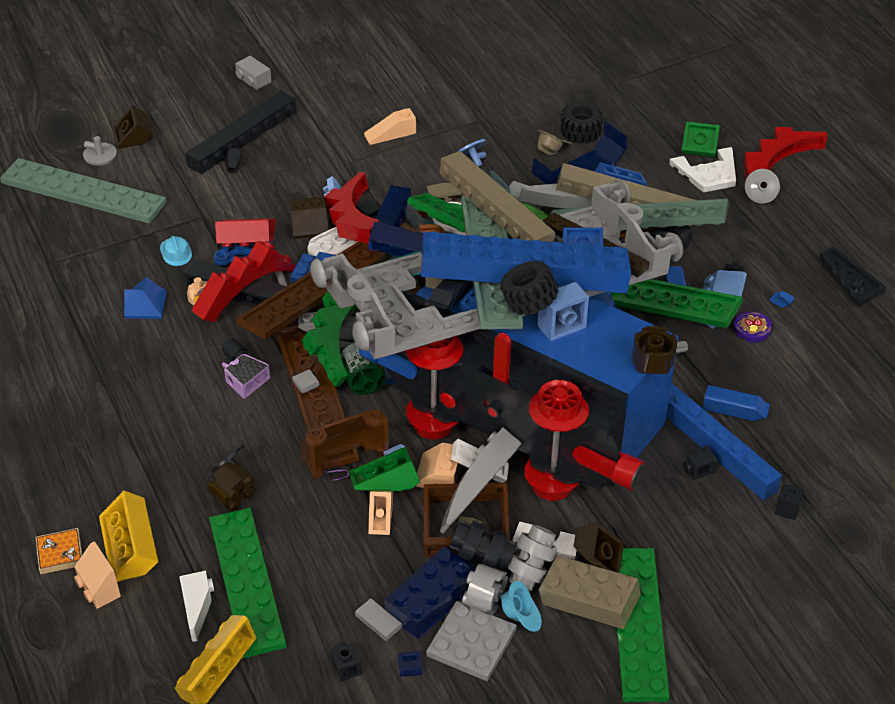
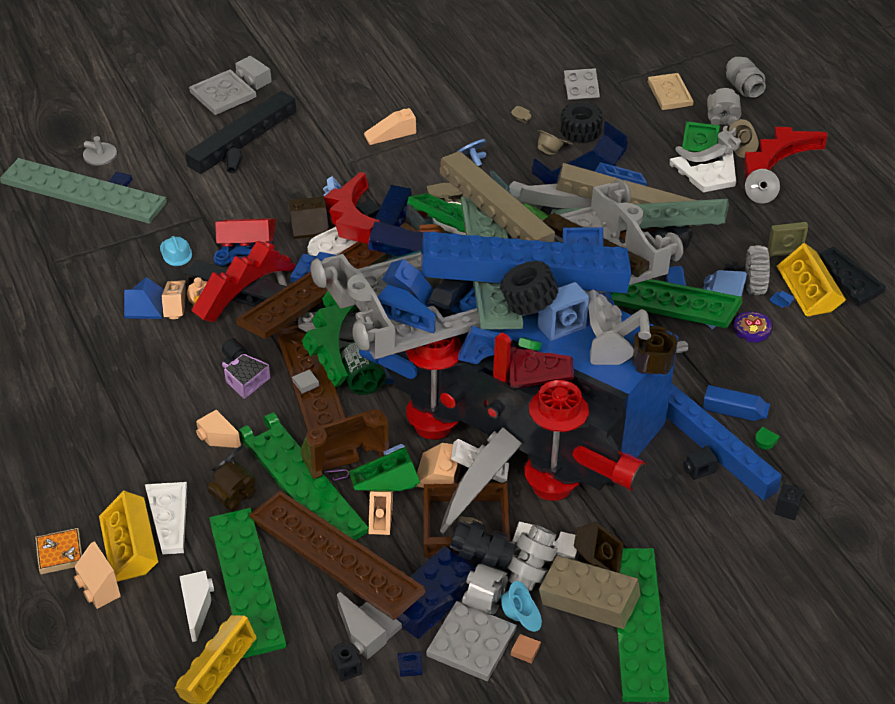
(121, 179): none -> clear blue tile
(132, 128): dark brown slope -> none
(169, 514): none -> white wing
(174, 299): none -> light nougat slope
(217, 431): none -> light nougat slope
(222, 92): none -> light grey plate
(285, 465): none -> green hinge
(338, 555): none -> reddish brown plate
(362, 630): none -> light grey slope
(406, 309): none -> blue slope
(407, 277): none -> blue slope
(478, 345): none -> blue tile
(521, 113): none -> dark tan piece
(525, 648): none -> nougat tile
(530, 343): none -> green tile
(538, 368): none -> dark red wing
(581, 84): none -> light grey hinge
(605, 319): none -> light grey plate
(670, 91): none -> tan tile
(723, 107): none -> light grey brick
(725, 146): none -> light grey piece
(745, 77): none -> light grey piece
(747, 136): none -> dark tan piece
(757, 269): none -> light grey gear
(766, 439): none -> green tile
(786, 238): none -> olive tile
(810, 281): none -> yellow slope

